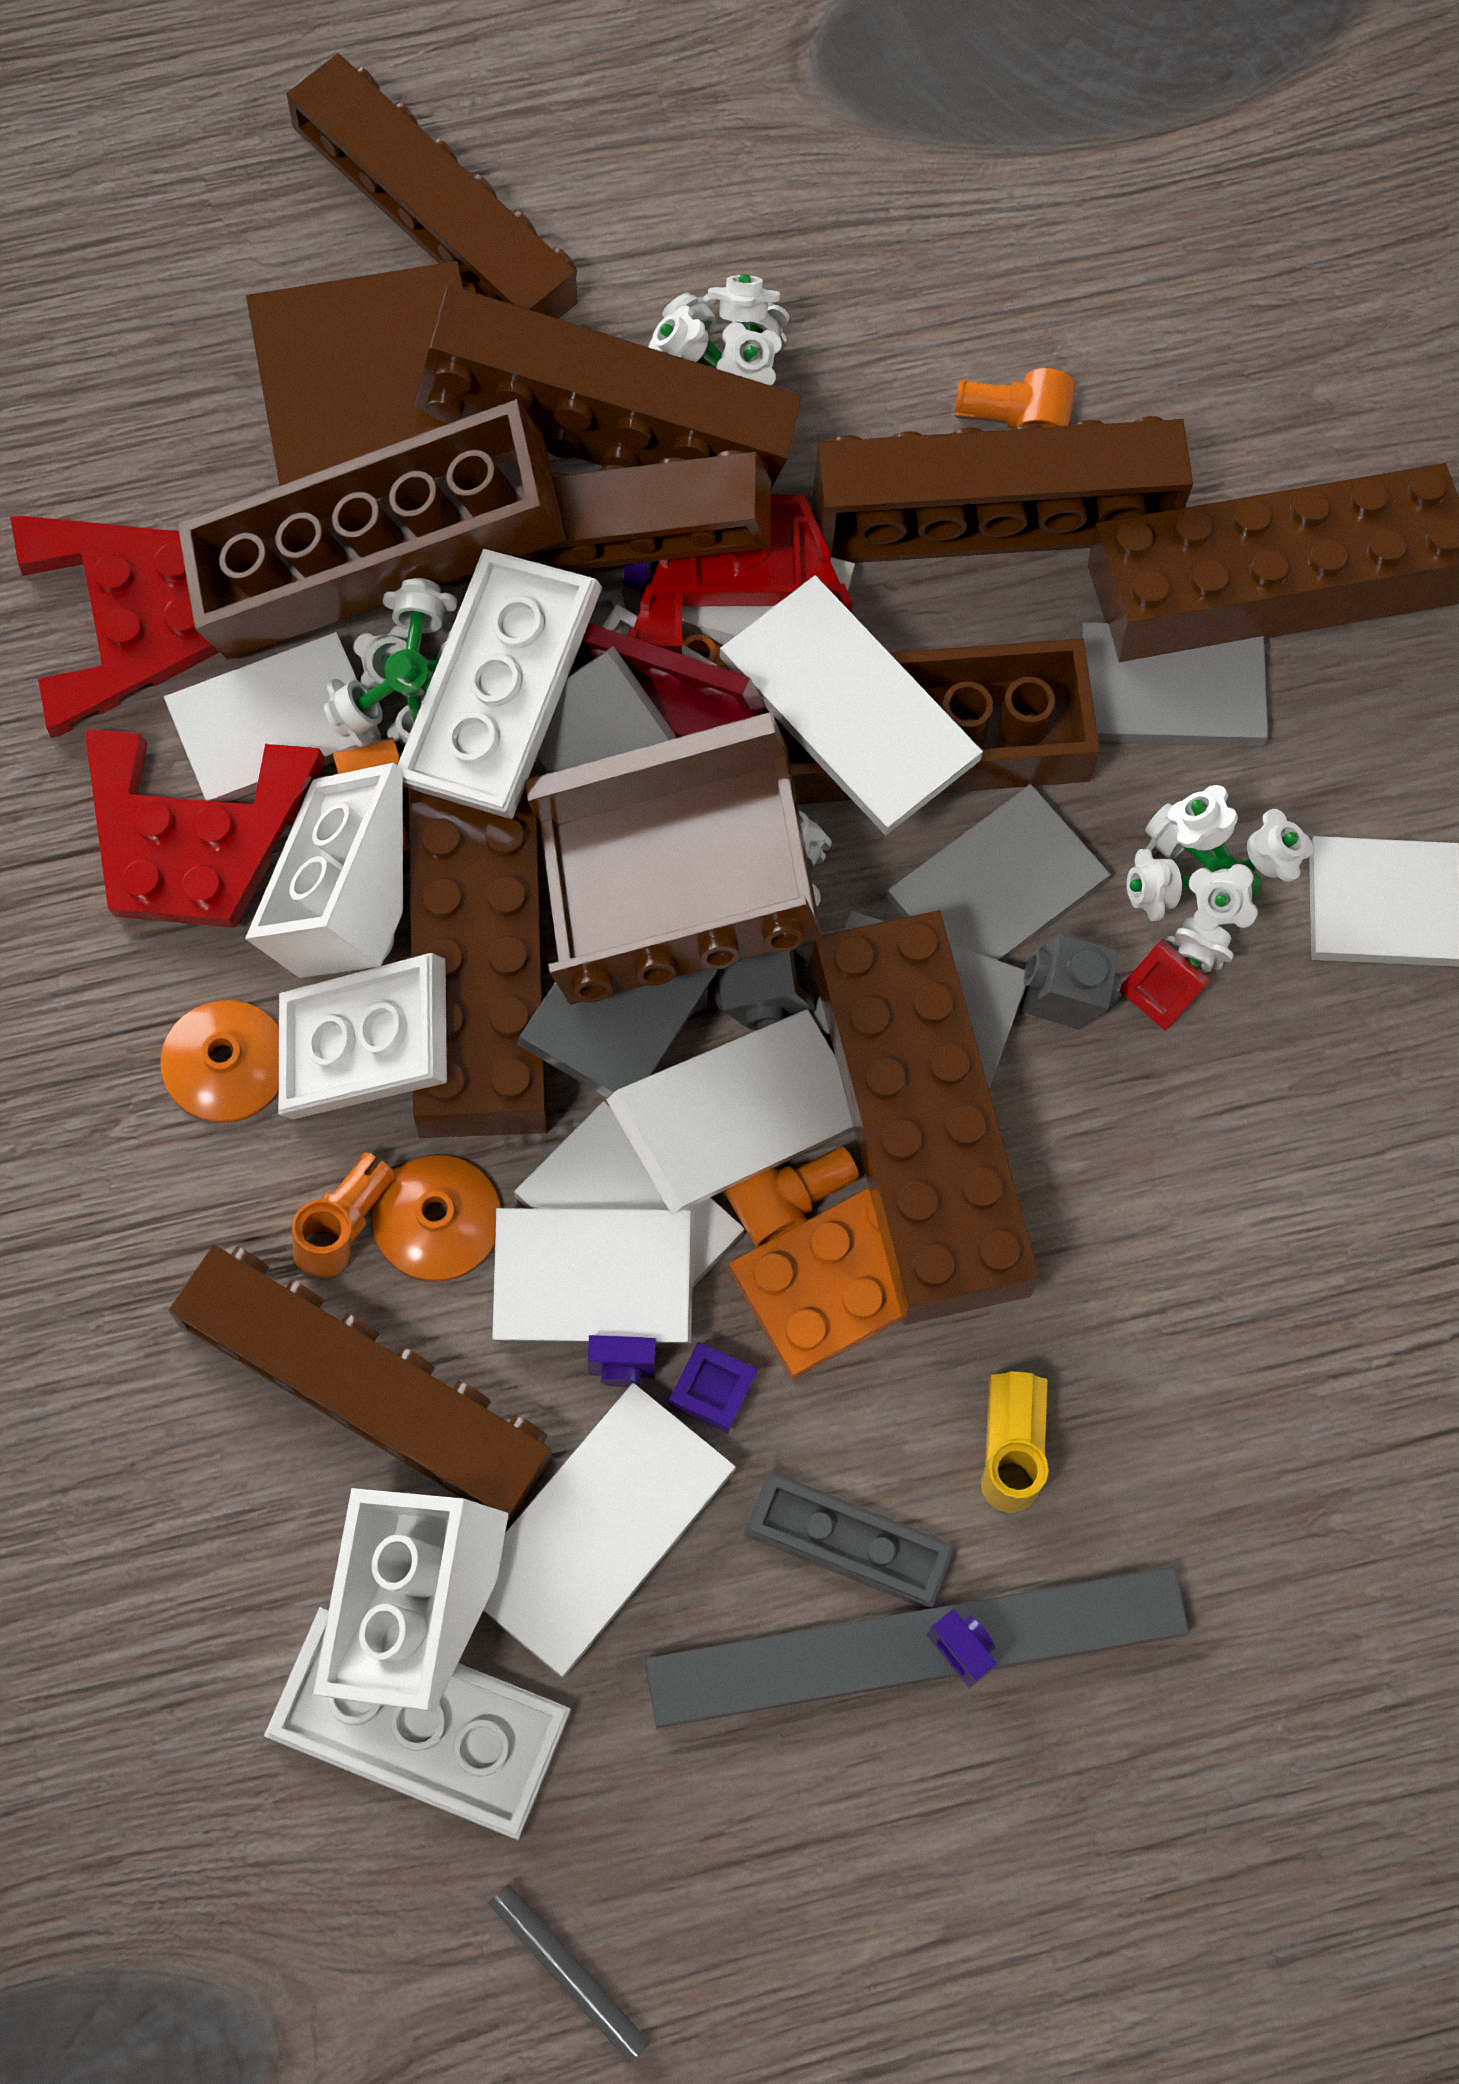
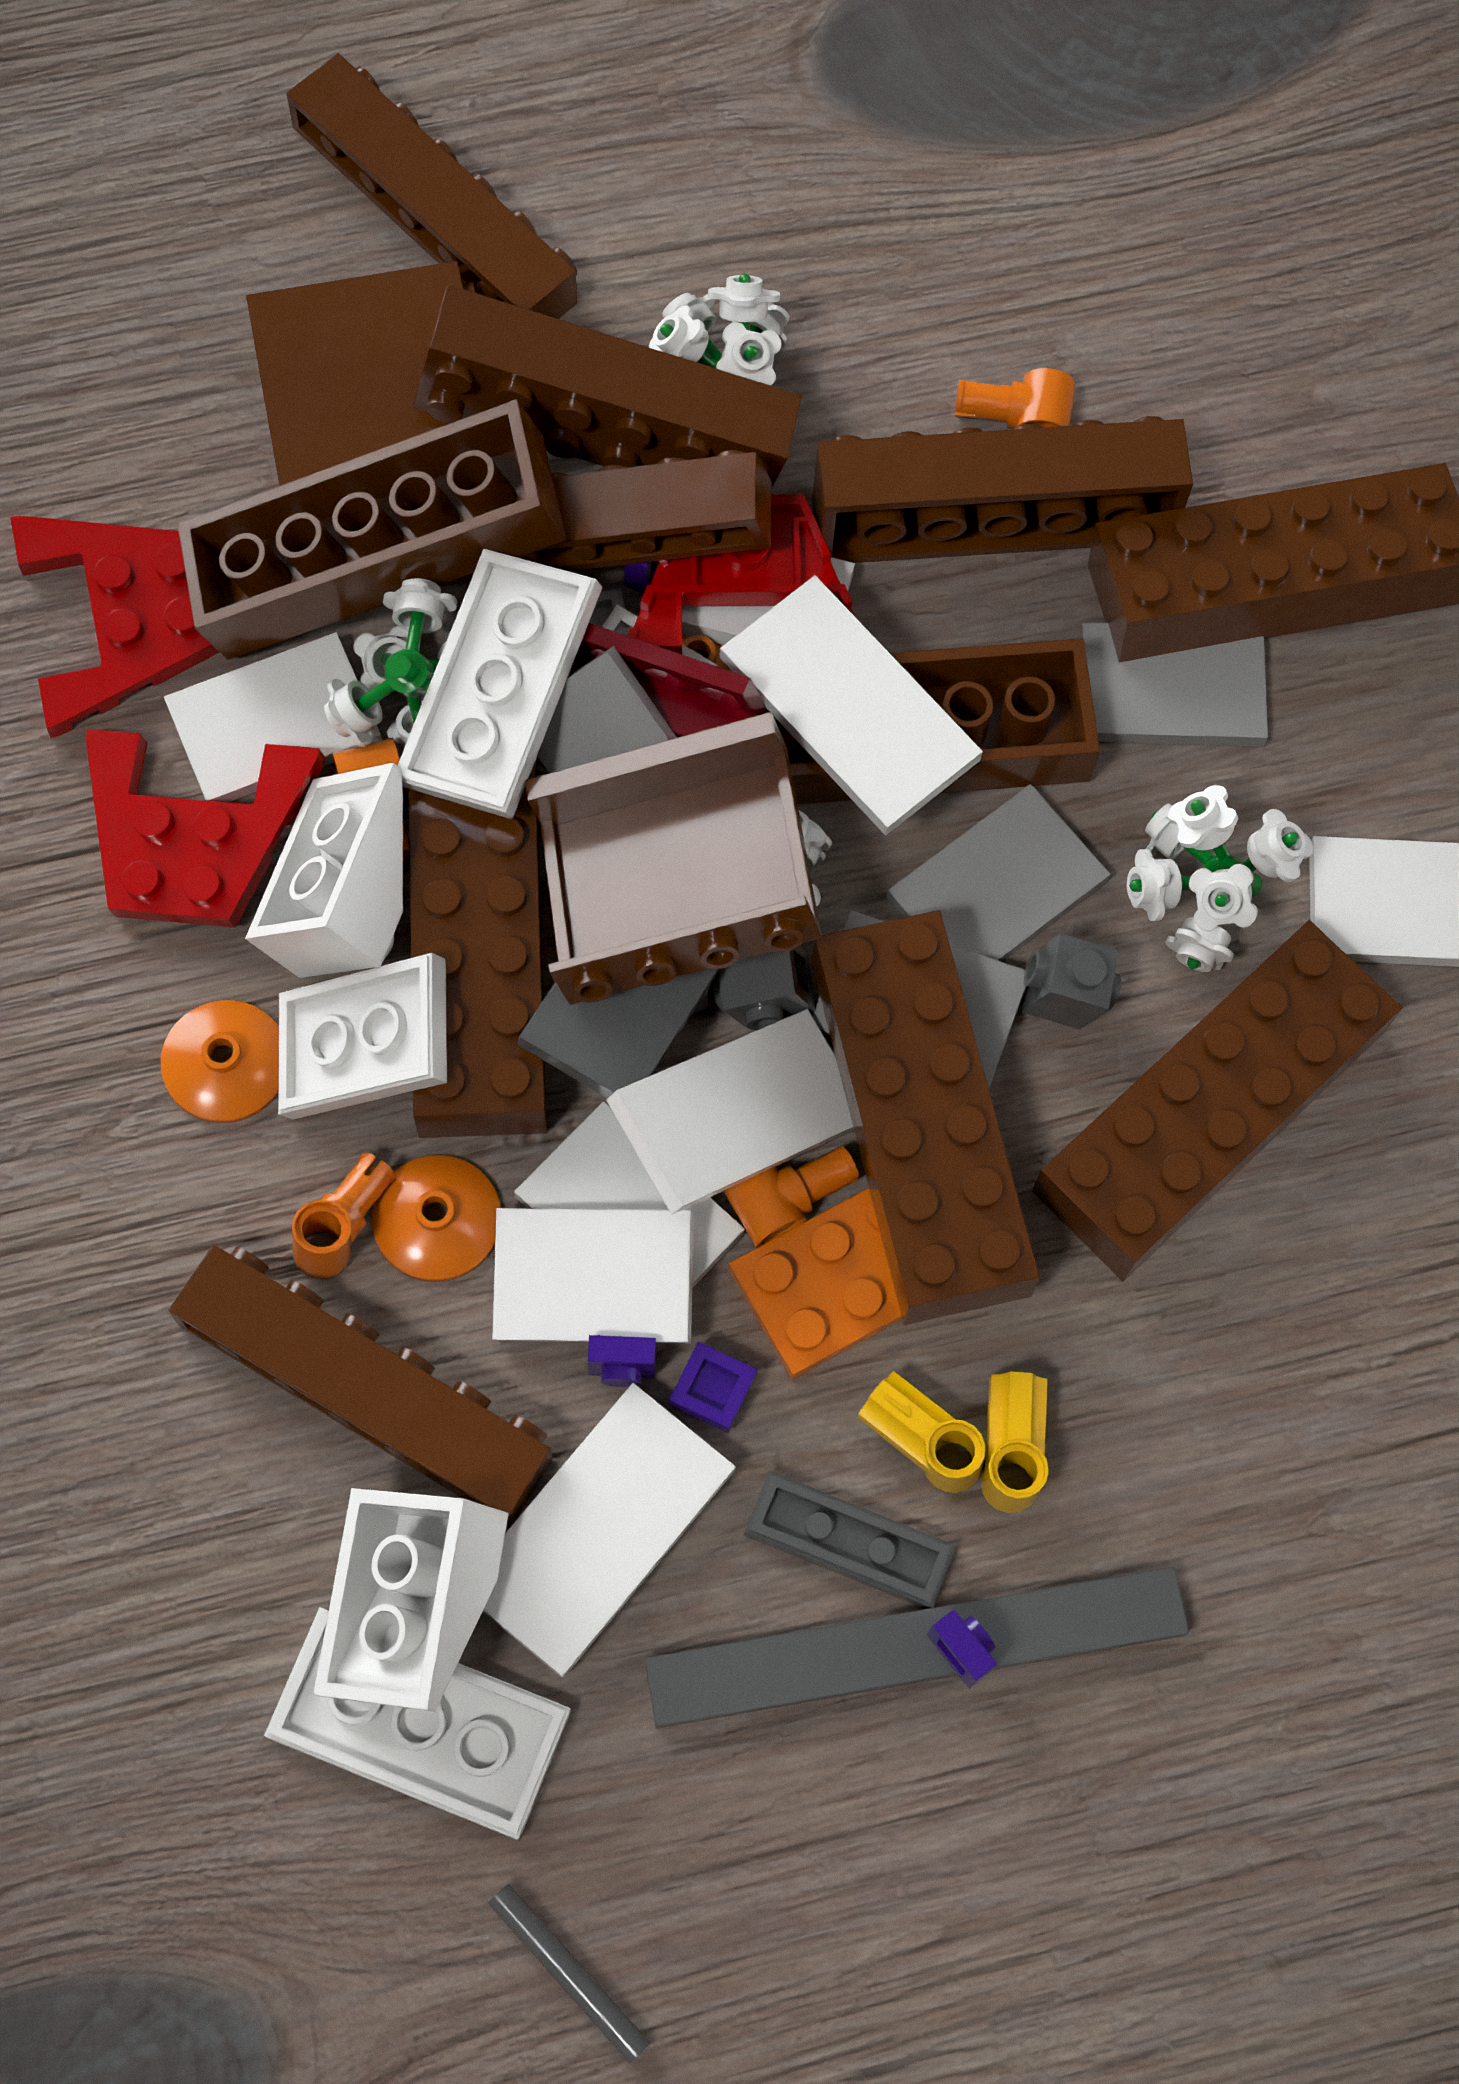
(919, 1429): none -> yellow piece
(1164, 984): red plate -> none
(1215, 1100): none -> reddish brown brick

